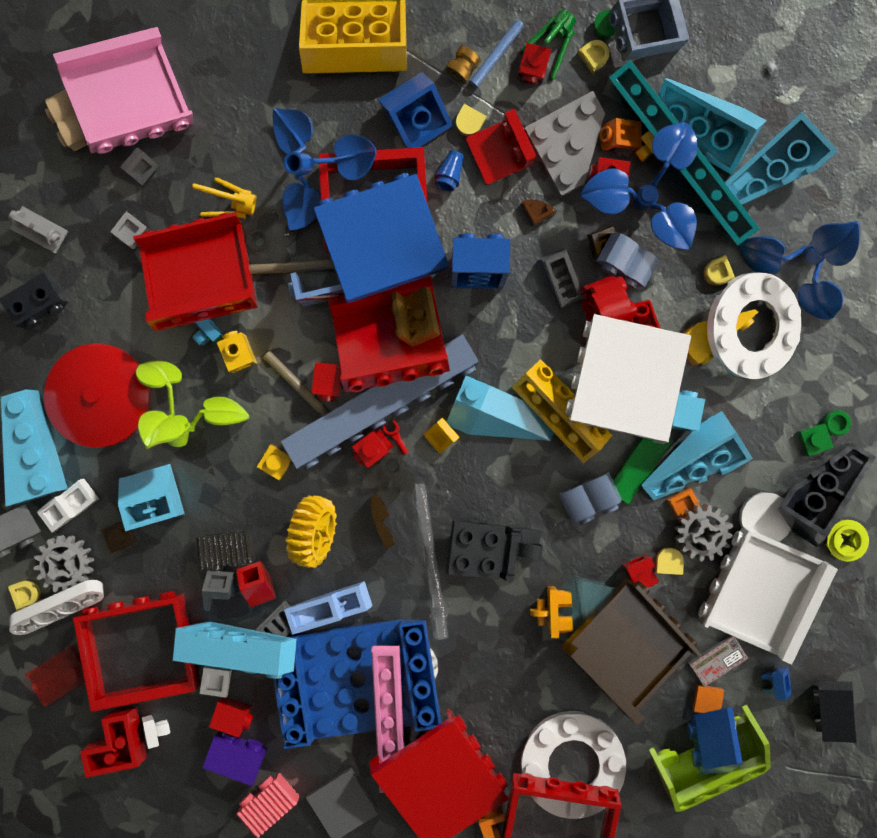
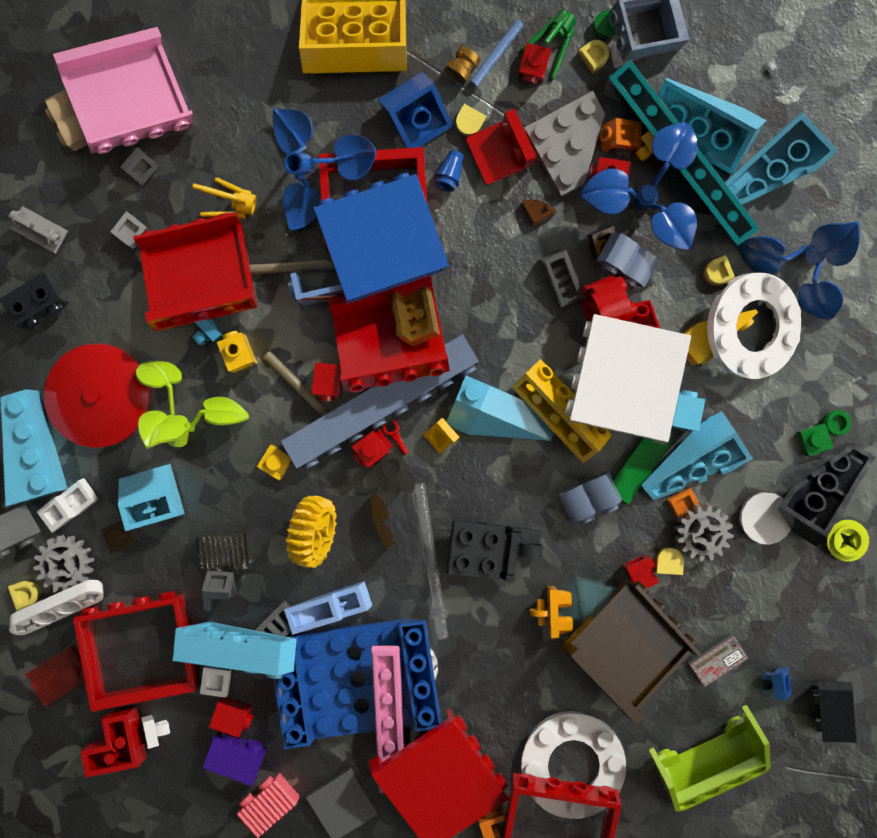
(255, 584): red brick -> none
(480, 261): blue brick -> none
(707, 698): orange tile -> none
(714, 742): blue slope -> none
(767, 593): white panel -> none

